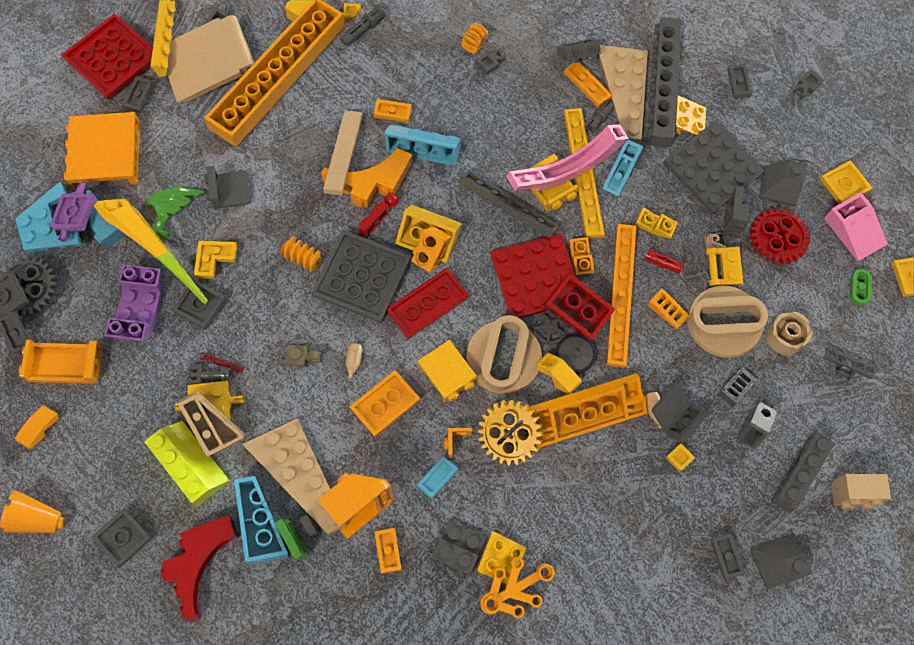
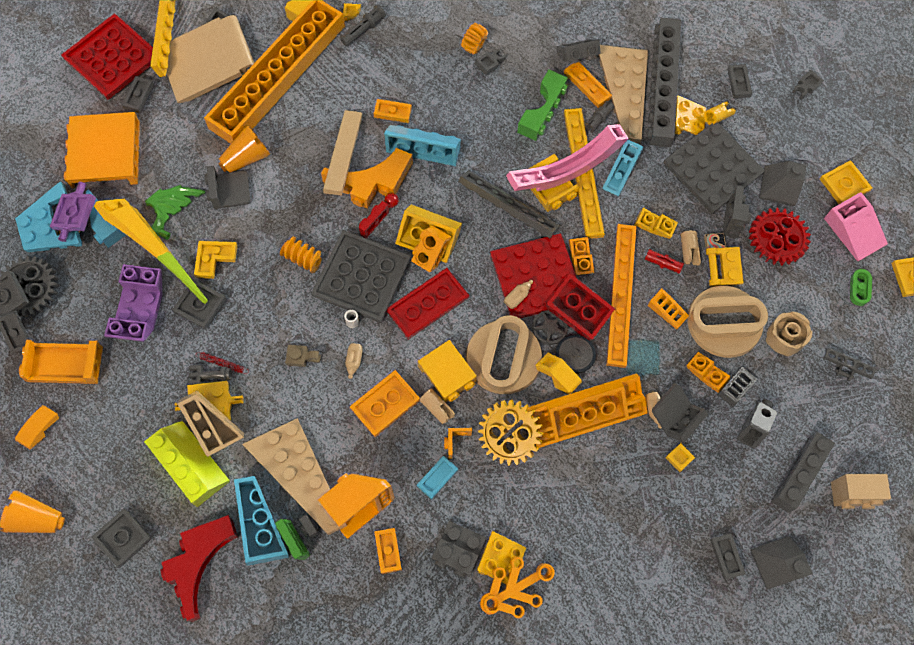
(243, 151): none -> light orange cone
(351, 314): none -> white hinge
(437, 406): none -> tan hinge
(518, 294): none -> tan piece
(533, 121): none -> bright green arch
(643, 357): none -> clear light blue piece
(690, 247): none -> tan hinge
(708, 373): none -> light orange slope
(718, 113): none -> yellow hinge

